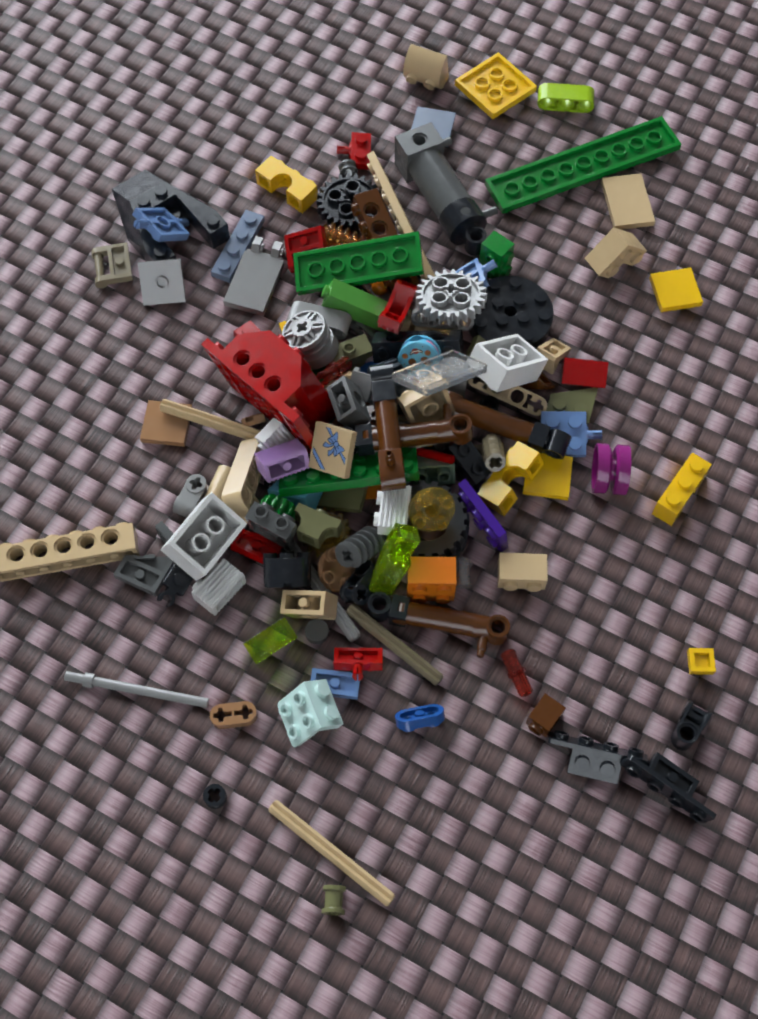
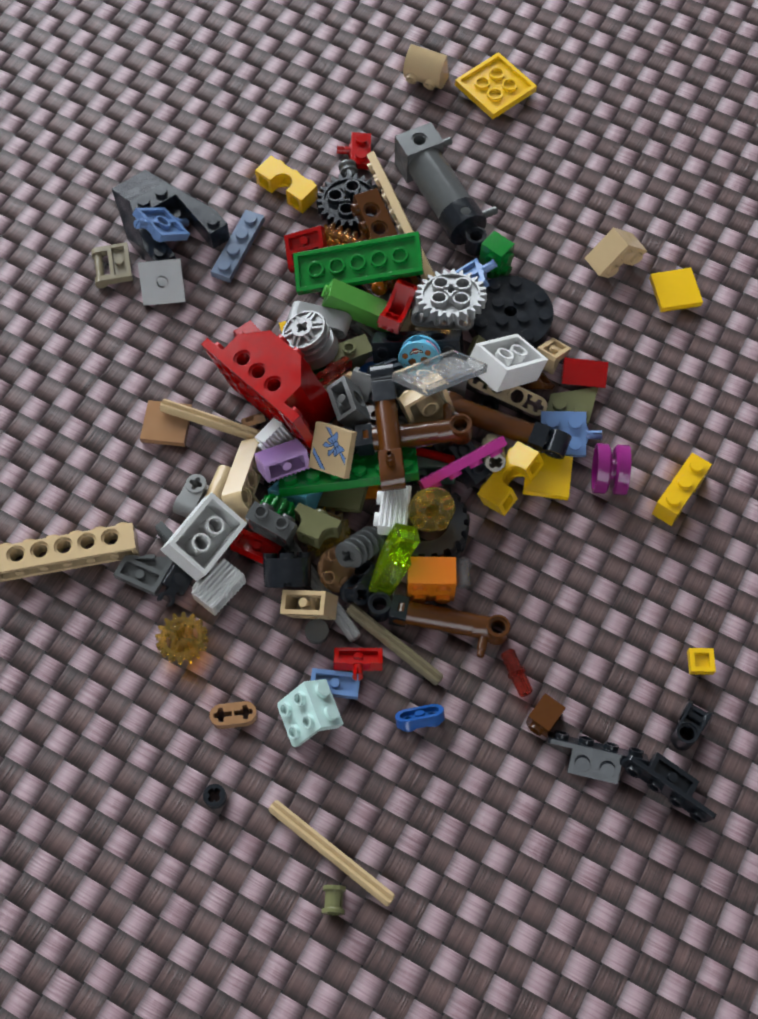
(90, 680): light grey bar -> none
(178, 628): none -> clear yellow gear
(255, 278): light grey tile -> none
(270, 640): clear neon green brick -> none
(442, 120): sand blue tile -> none
(471, 459): none -> dark pink plate
(483, 517): dark purple plate -> none
(522, 571): tan brick -> none
(566, 97): lime beam -> none
(582, 164): green plate -> none
(628, 201): tan tile -> none

